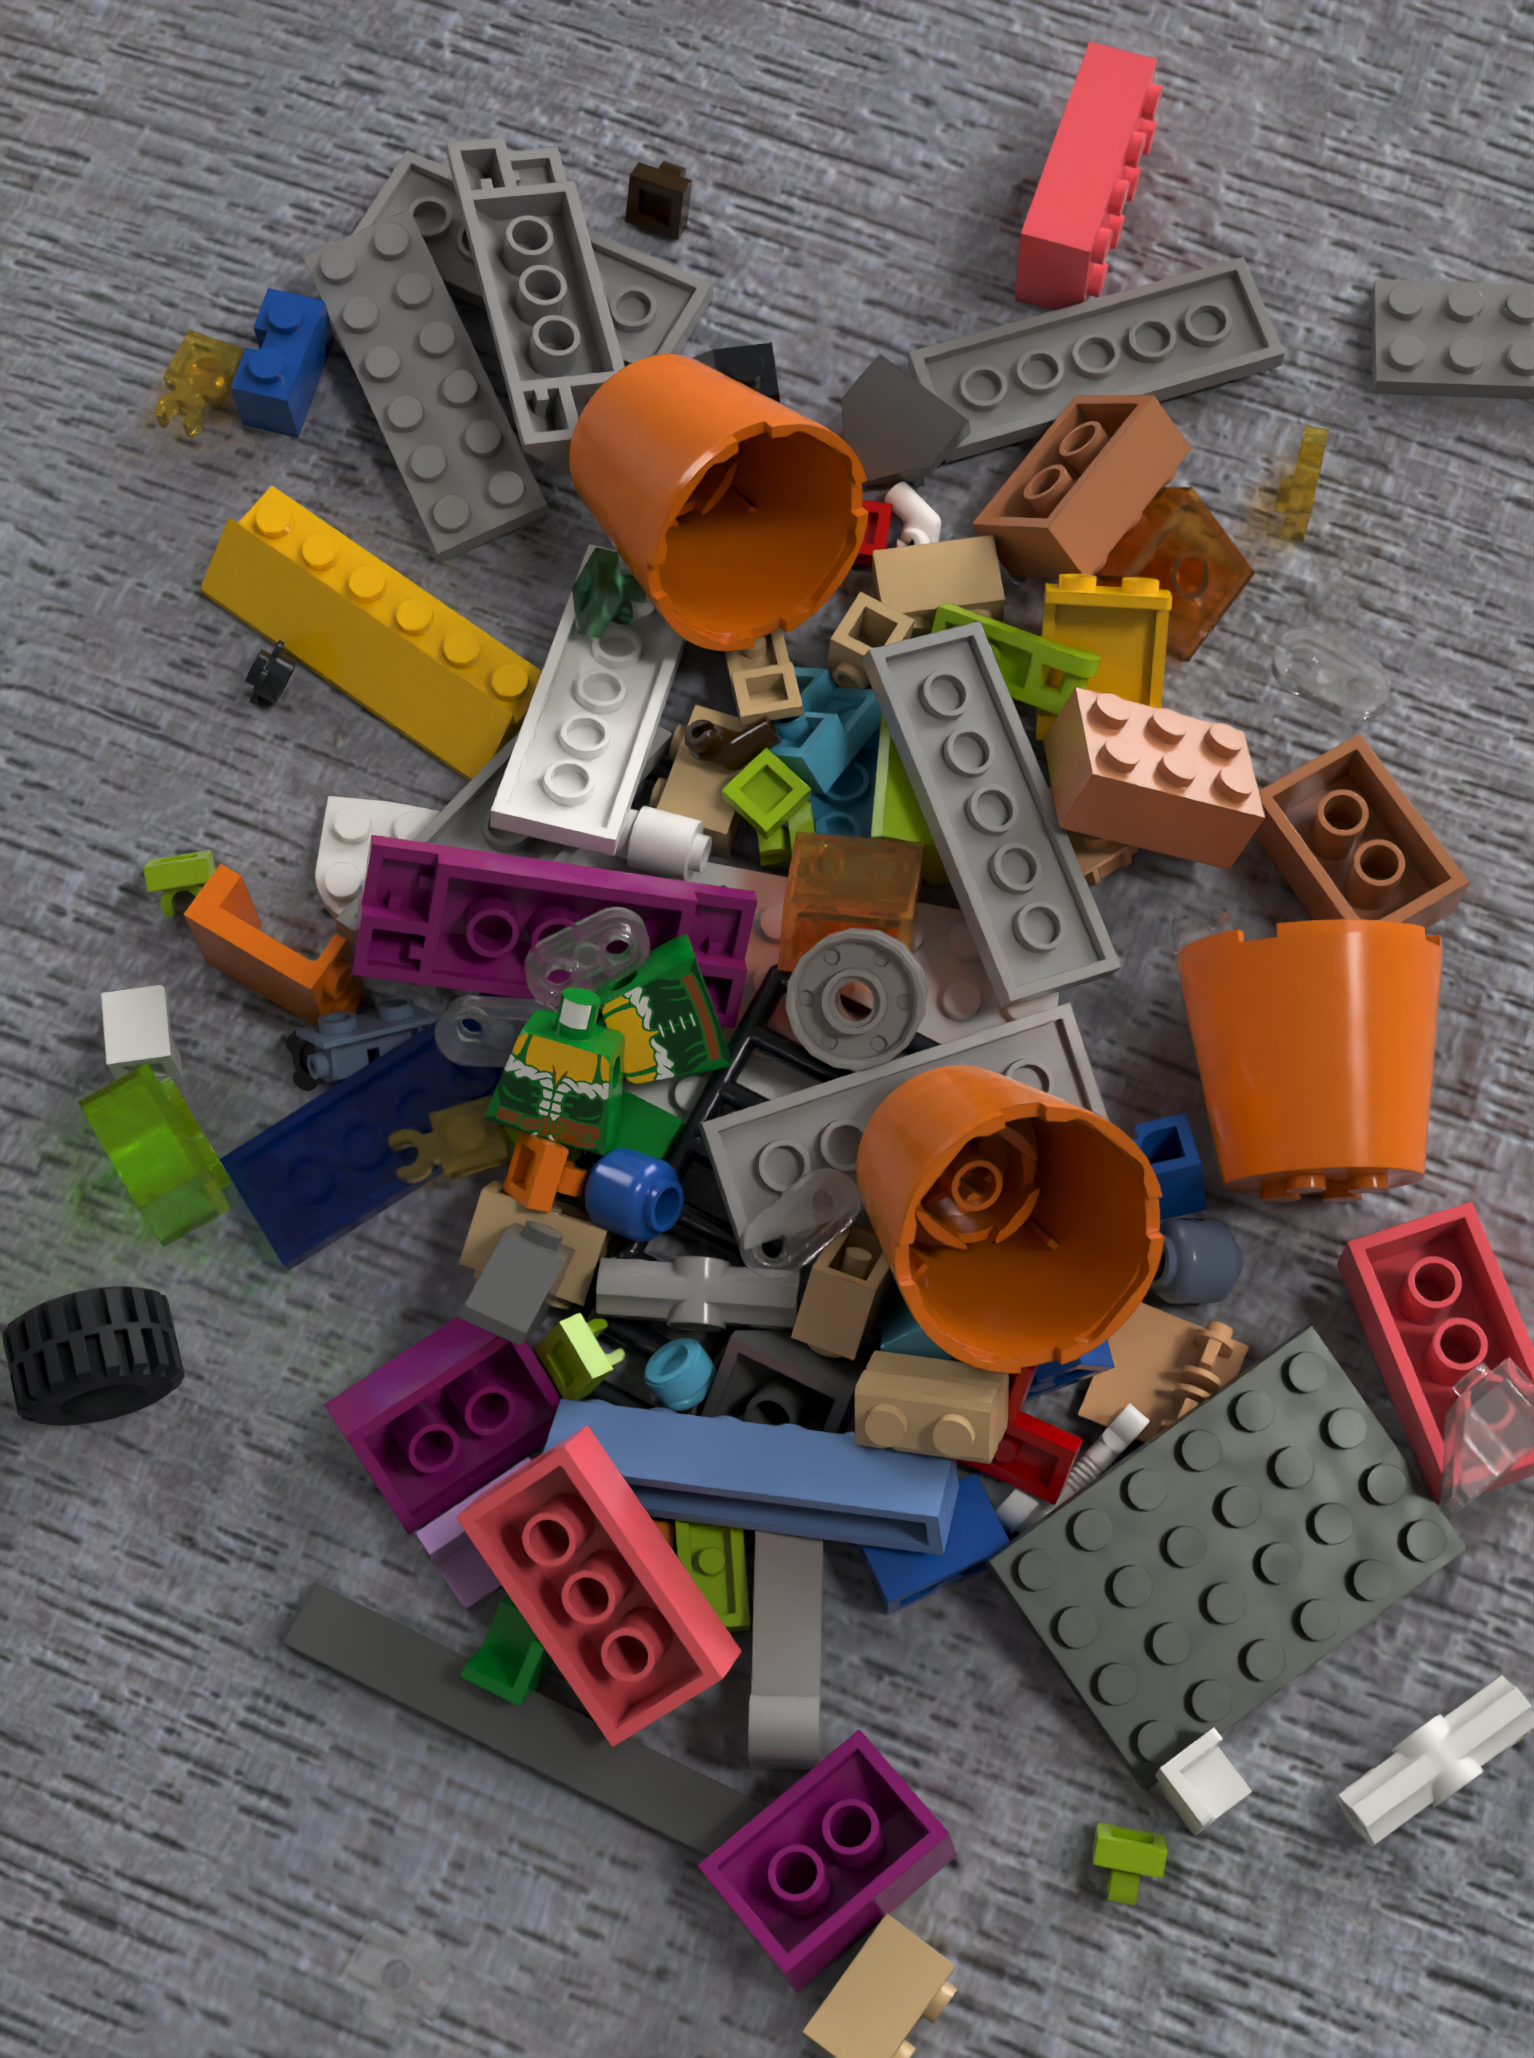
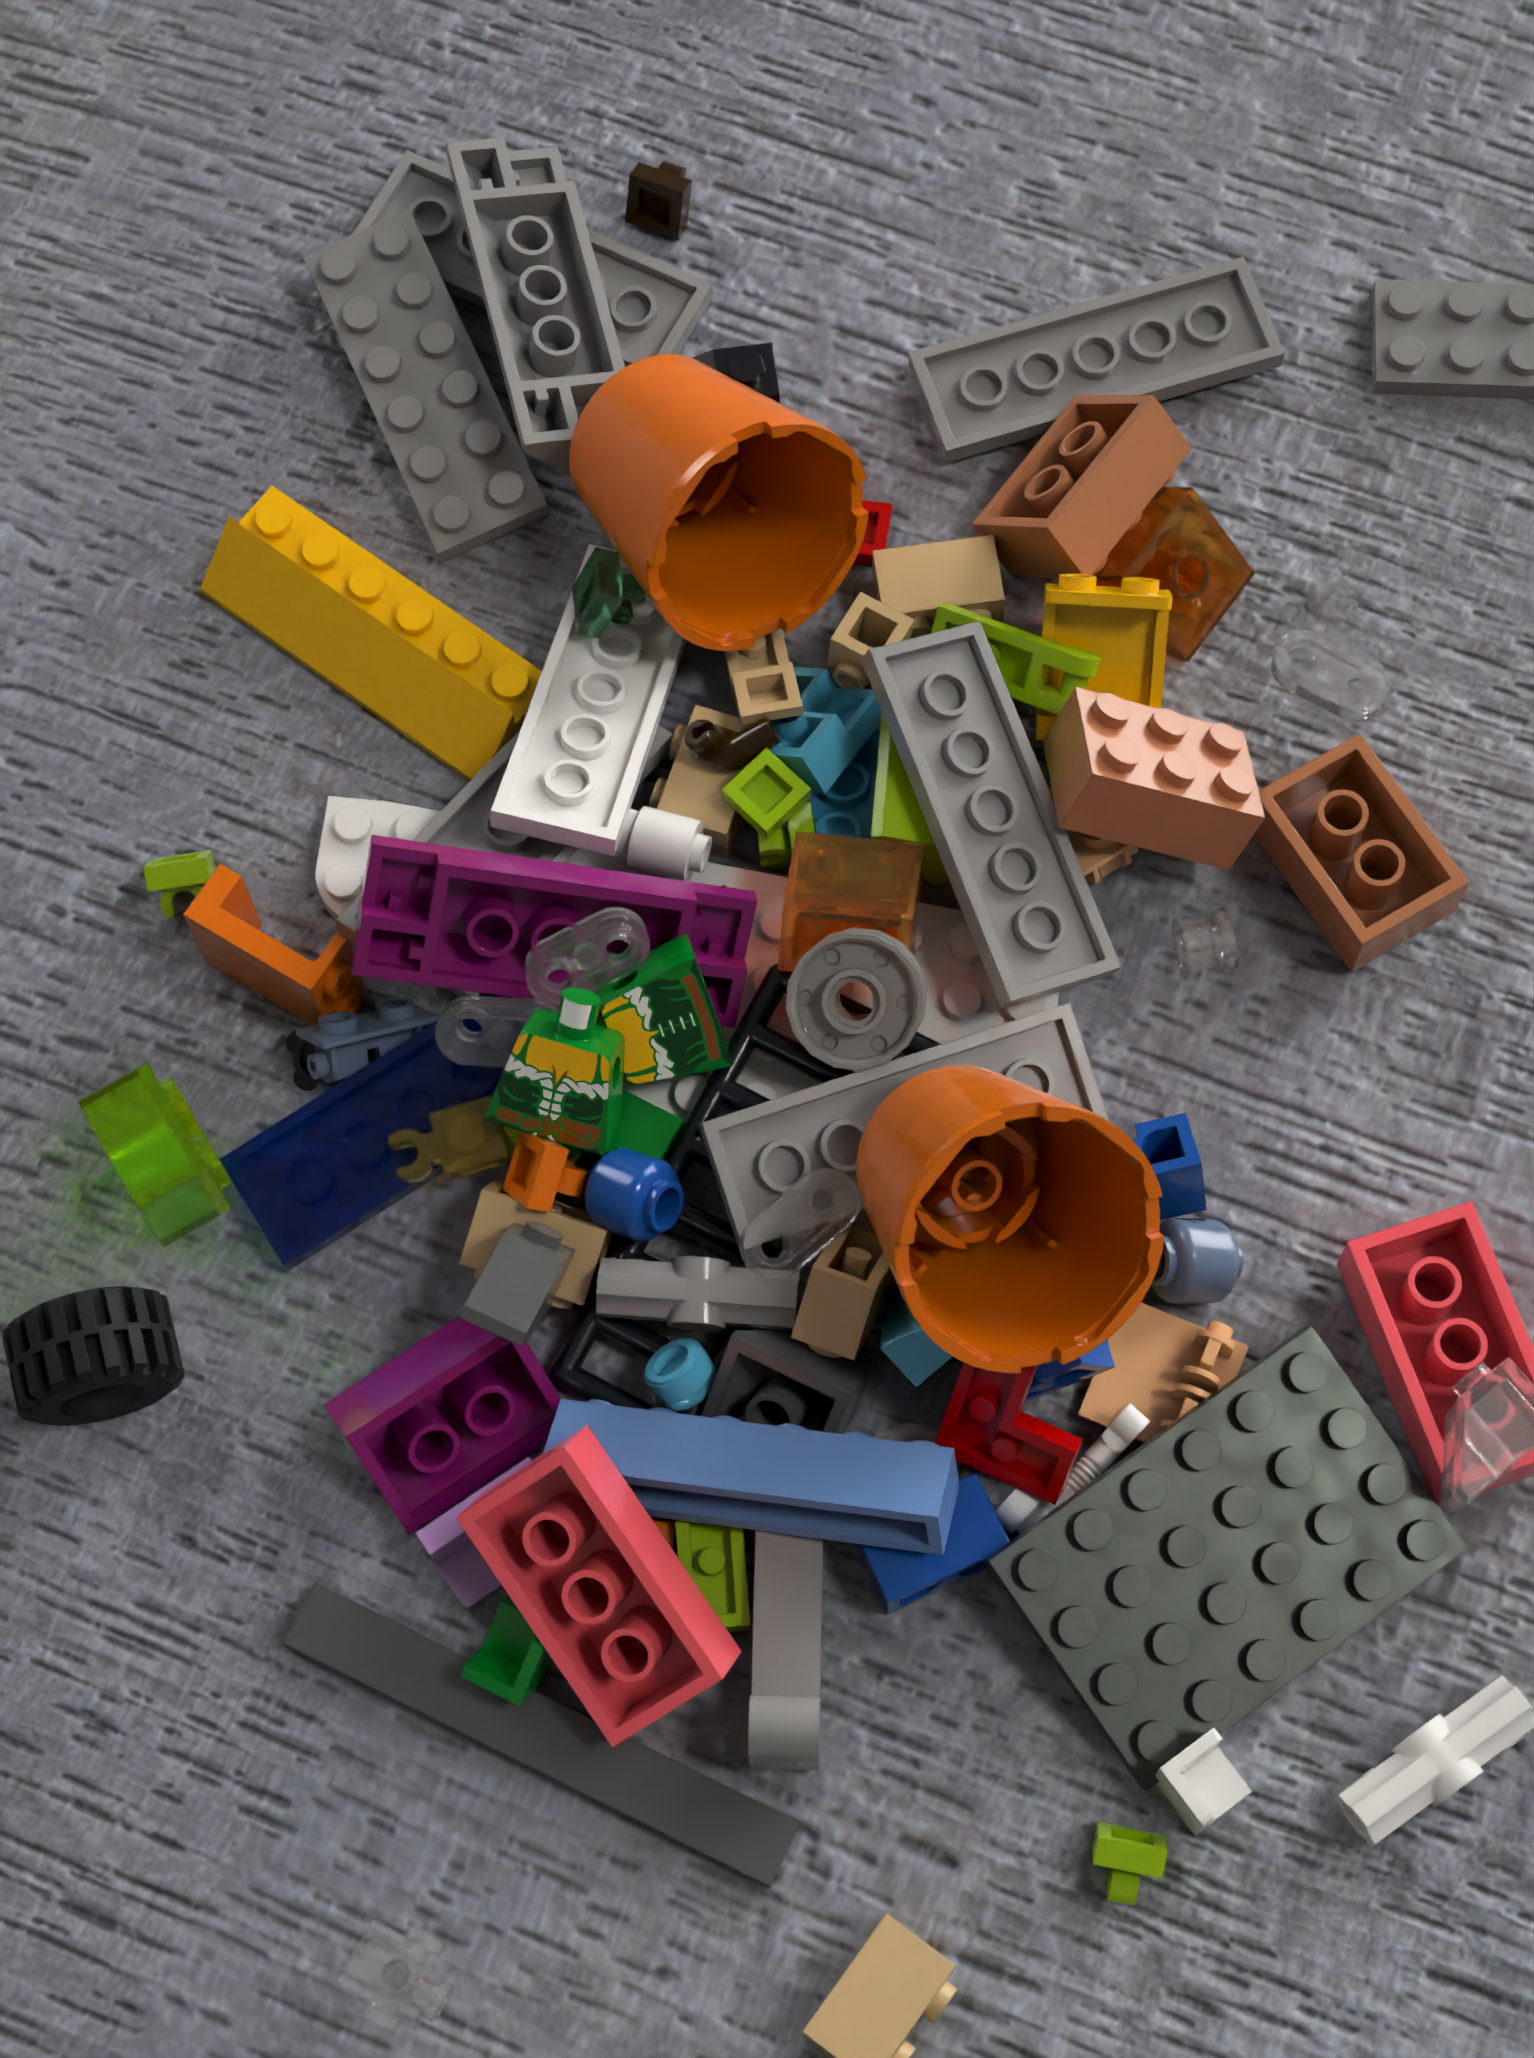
(139, 1032): white panel -> none
(196, 376): clear yellow plate -> none
(270, 674): black plate -> none
(281, 377): blue brick -> none
(576, 1357): lime tile -> none
(828, 1860): magenta slope -> none
(898, 426): dark grey slope -> none
(920, 521): white arm -> none
(931, 1407): tan brick -> none
(1088, 179): coral brick -> none
(1297, 494): clear yellow plate -> none
(1316, 1054): orange cone -> none

